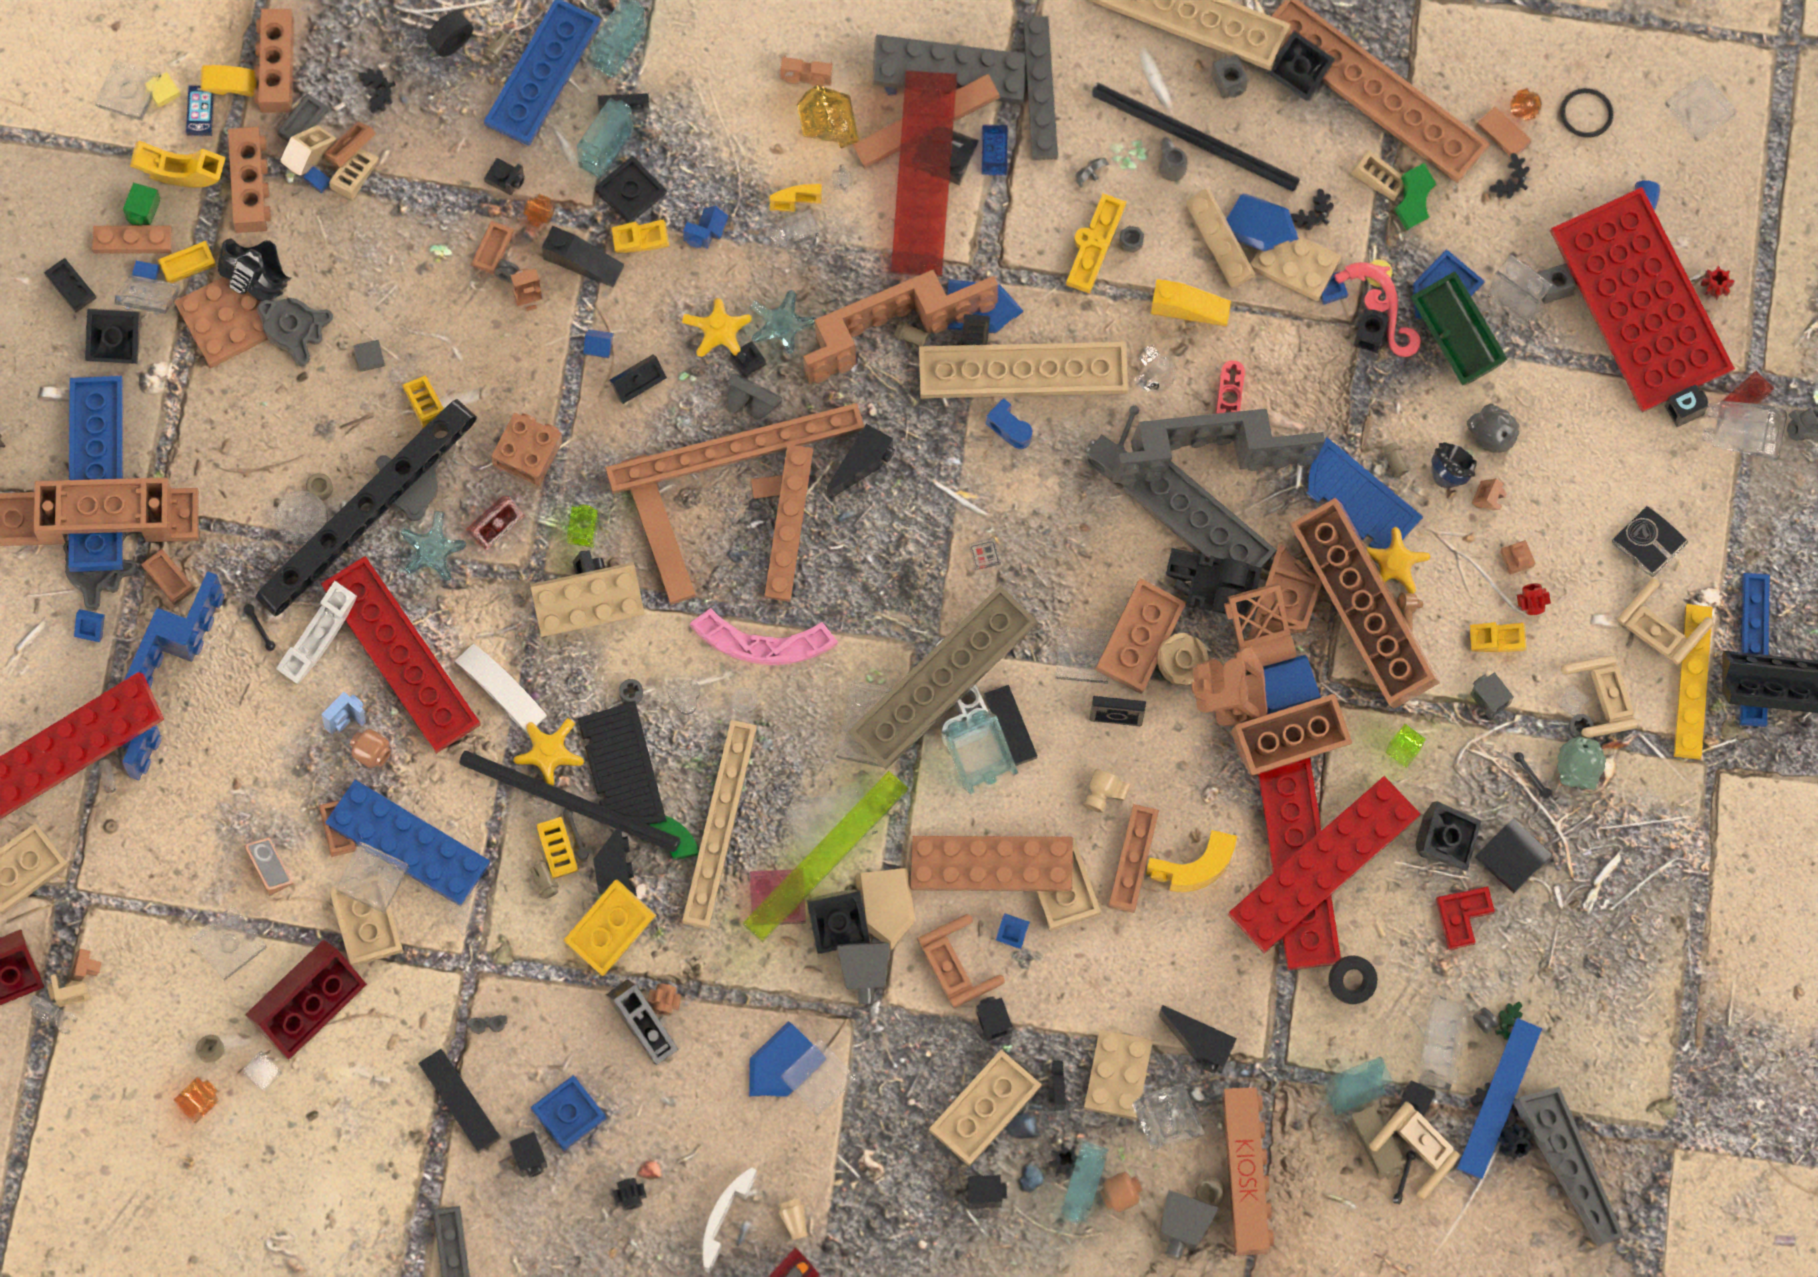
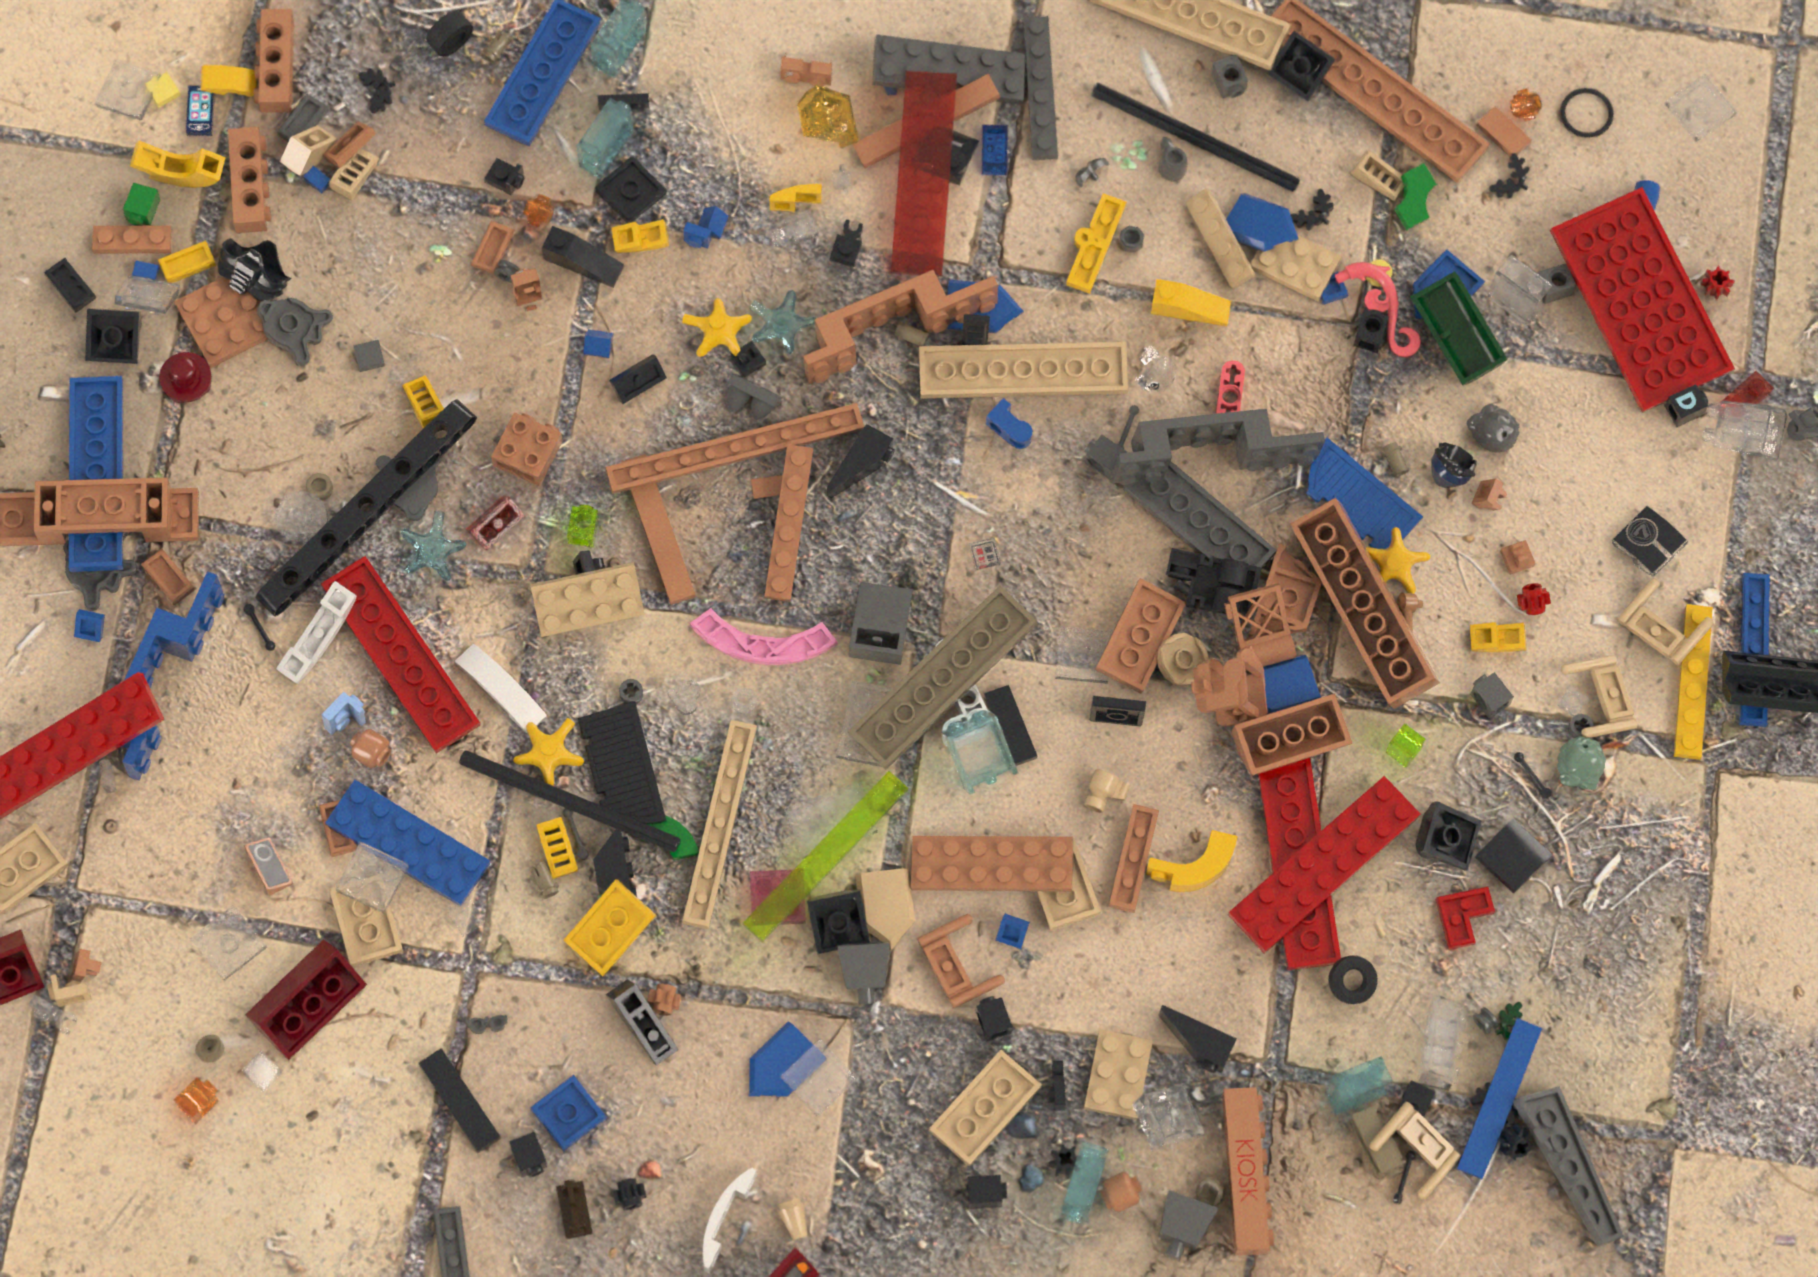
(185, 377): none -> dark red plate
(574, 1209): none -> dark brown hinge
(847, 247): none -> black plate
(880, 623): none -> dark grey slope

